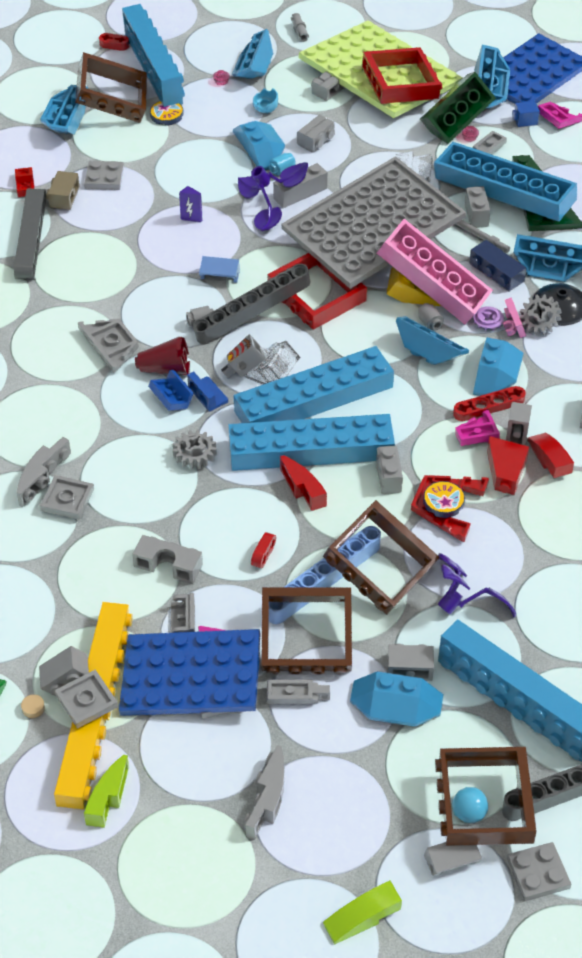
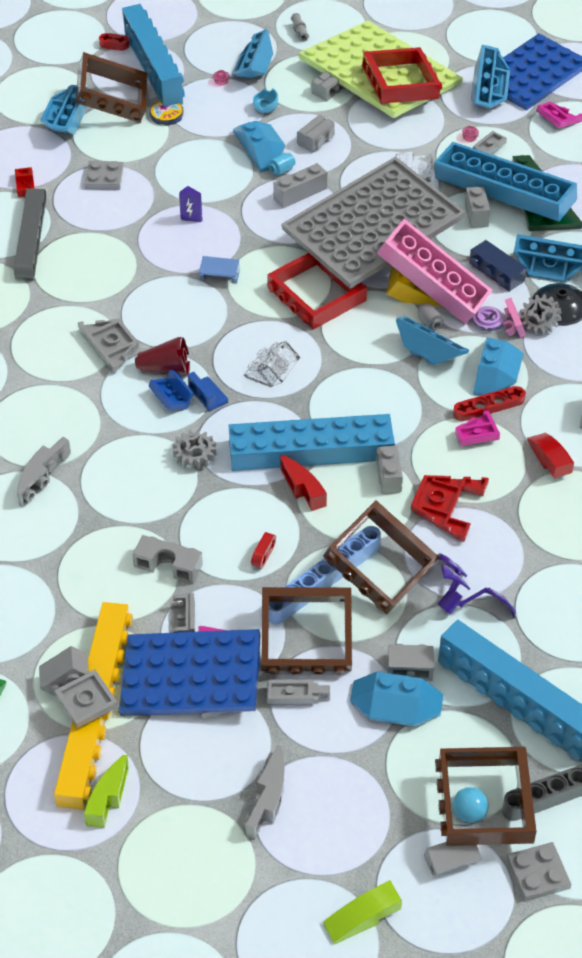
(33, 706): tan tile -> none
(63, 190): dark tan brick -> none
(67, 497): light grey plate -> none
(196, 314): light grey brick -> none
(243, 357): light grey torso -> none
(251, 303): dark grey beam -> none
(259, 178): dark purple plant -> none
(316, 389): dark azure brick -> none
(444, 499): tile -> none
(458, 108): dark green slope -> none
(484, 236): light grey bar -> none
(506, 463): red slope -> none
(518, 423): light grey brick -> none
(526, 114): blue brick -> none

